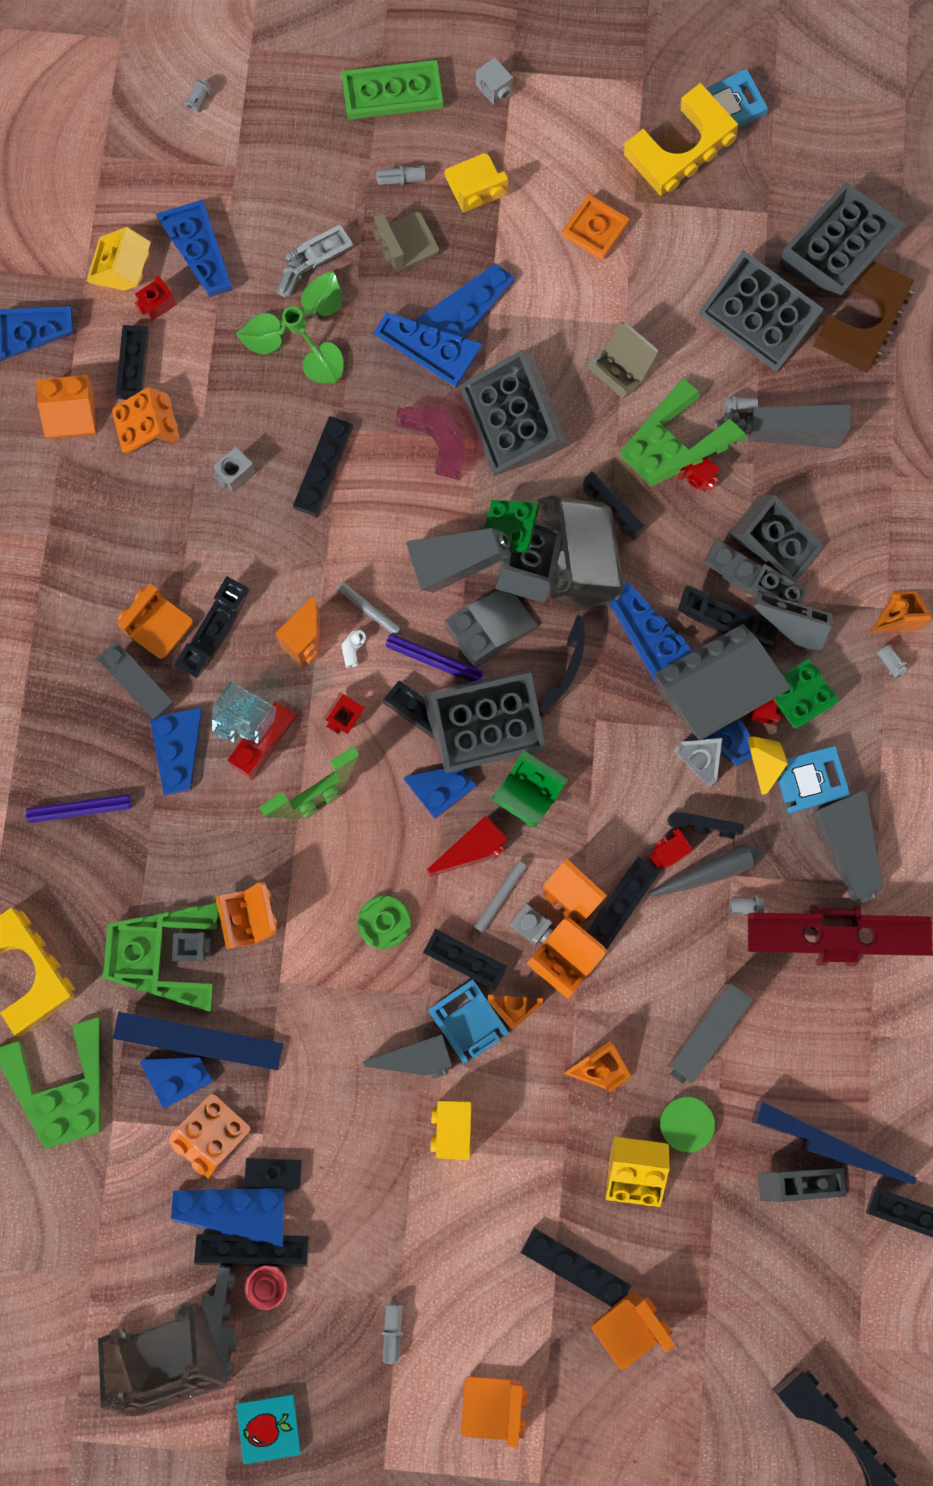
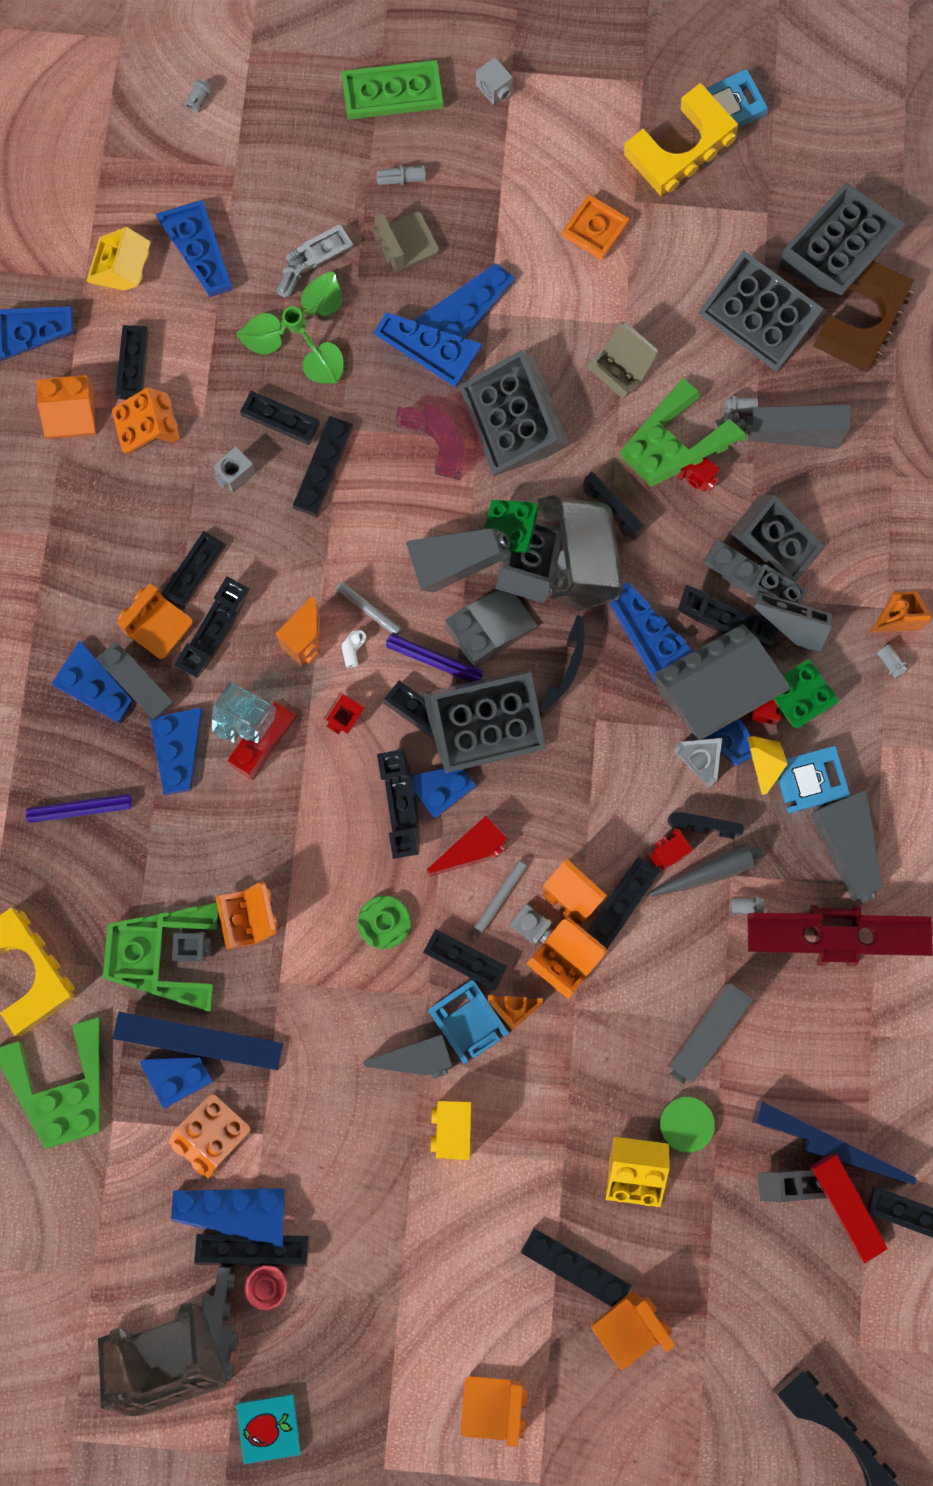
(92, 685): none -> blue wing
(154, 299): red brick -> none
(193, 569): none -> black tile
(273, 1173): black plate -> none
(280, 417): none -> black plate
(325, 790): bright green wing -> none
(392, 1333): light grey axle -> none
(401, 803): none -> black slope
(476, 182): yellow bracket -> none
(529, 789): green bracket -> none
(601, 1068): orange slope -> none
(849, 1207): none -> red tile

